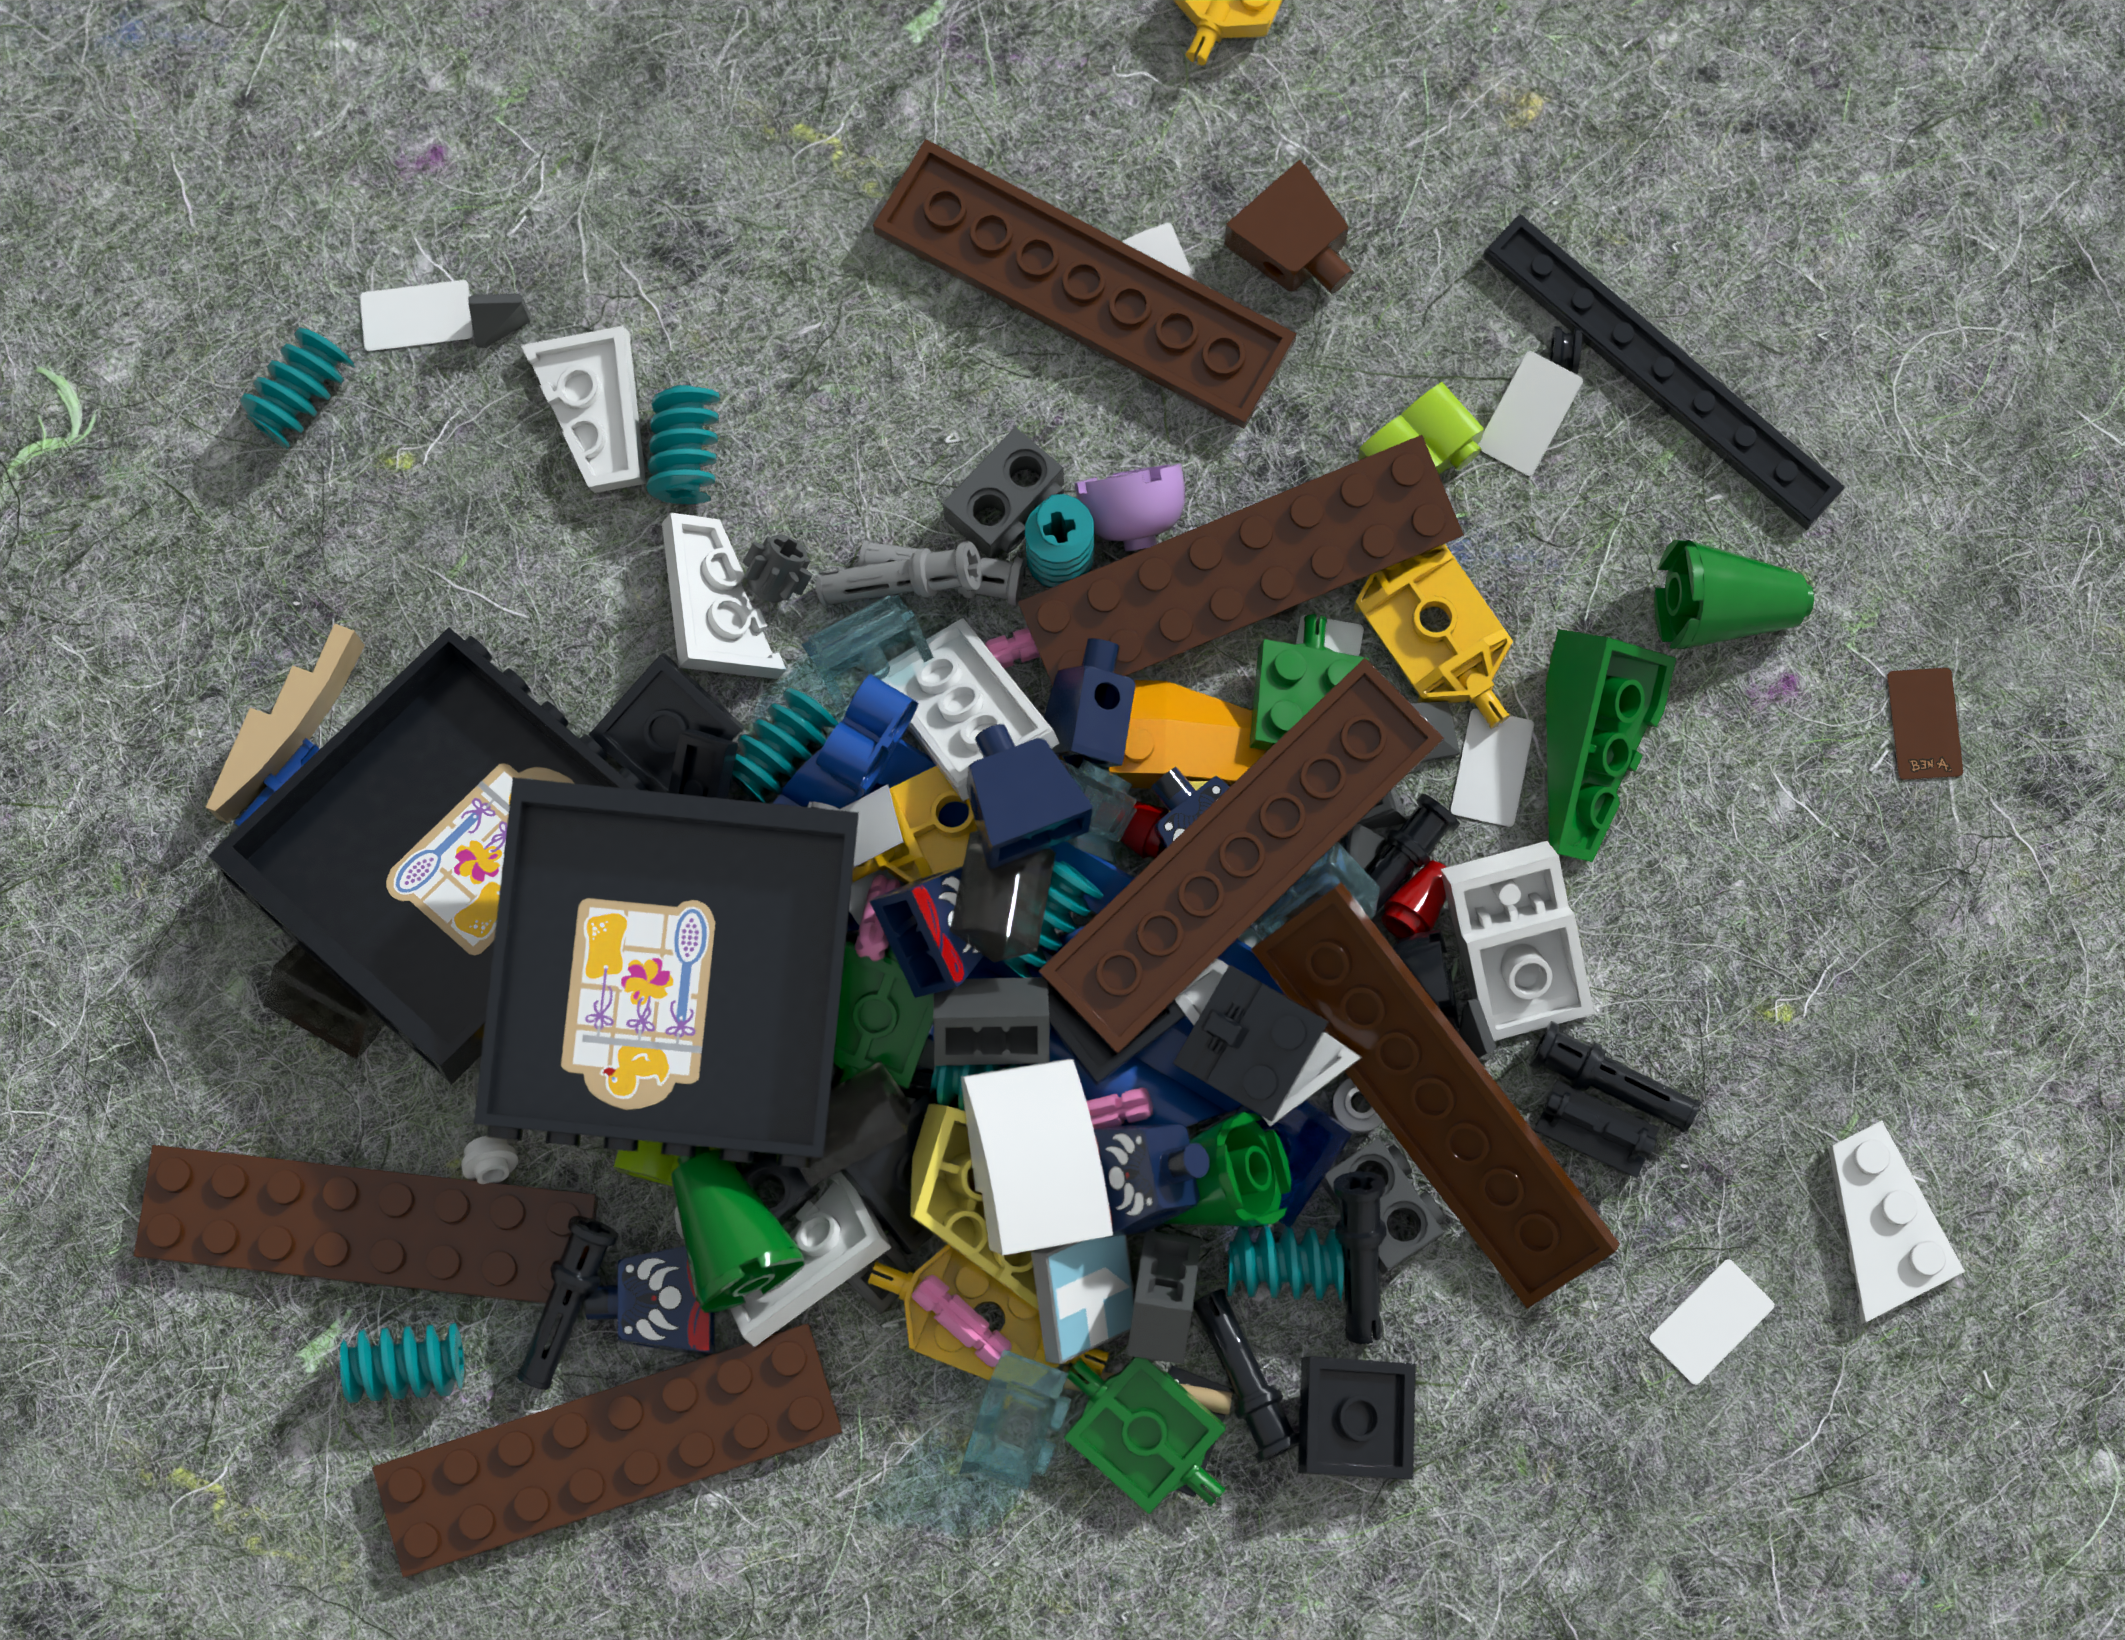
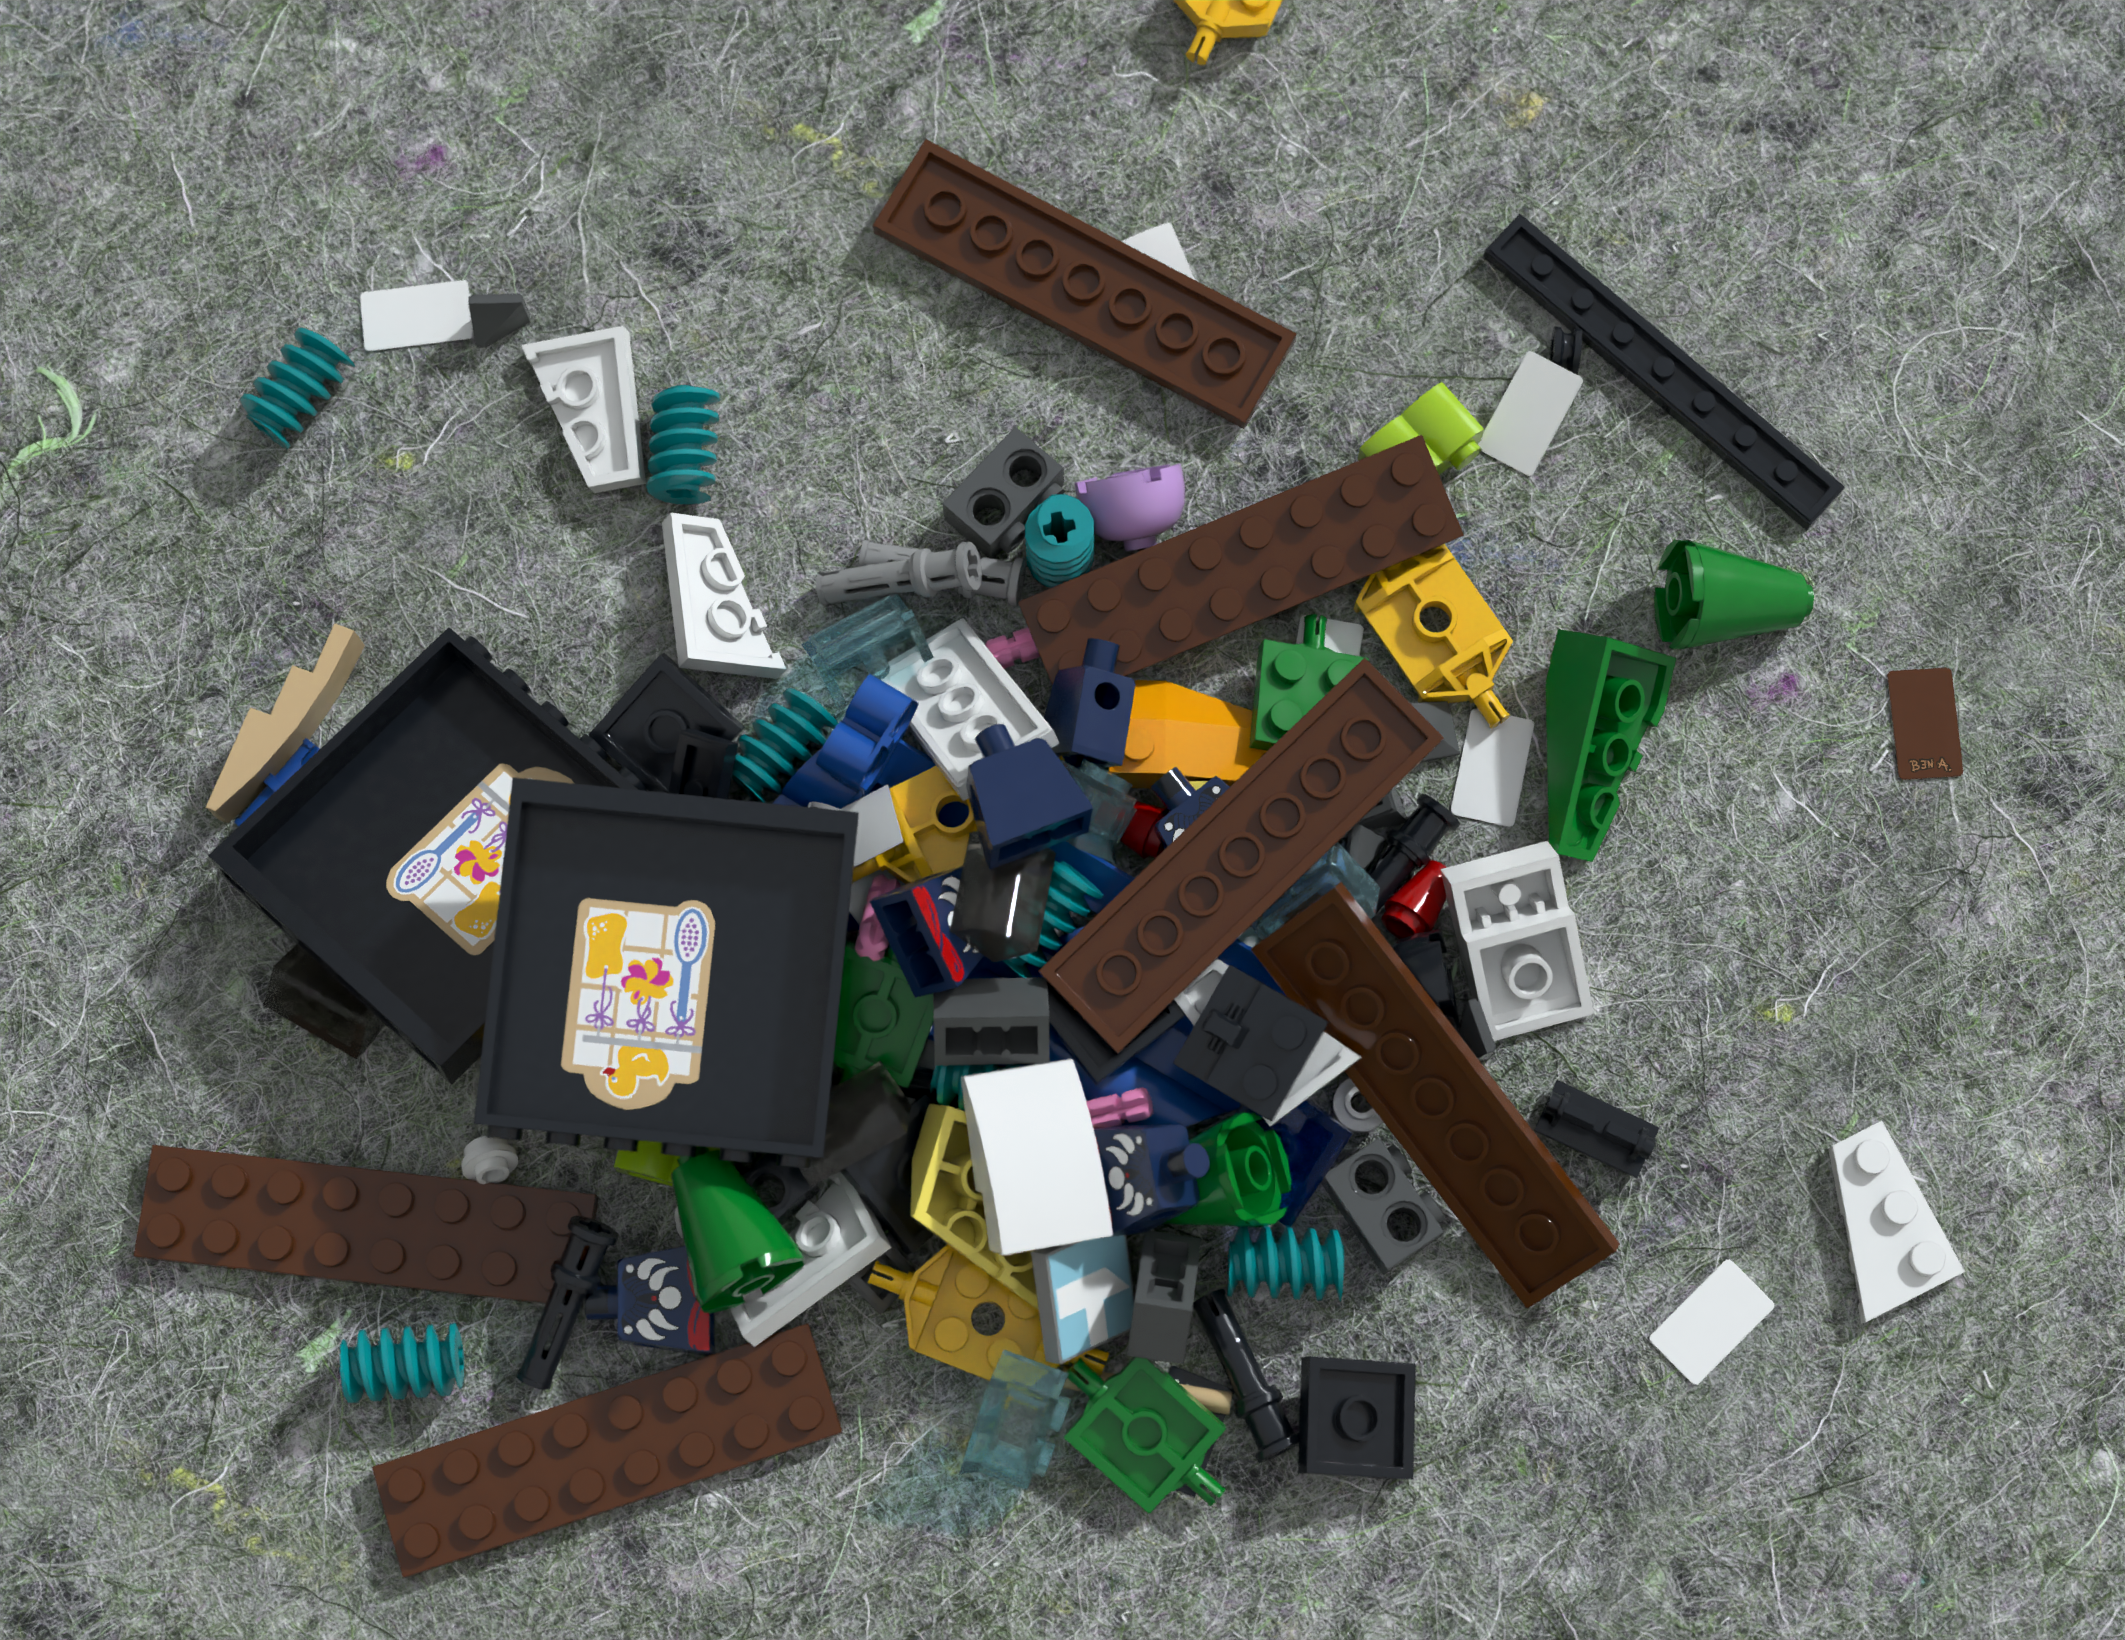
(777, 568): dark grey gear -> none
(961, 1320): bright pink axle -> none
(1292, 233): reddish brown torso -> none
(1360, 1234): black pin -> none
(1590, 1067): black pin -> none

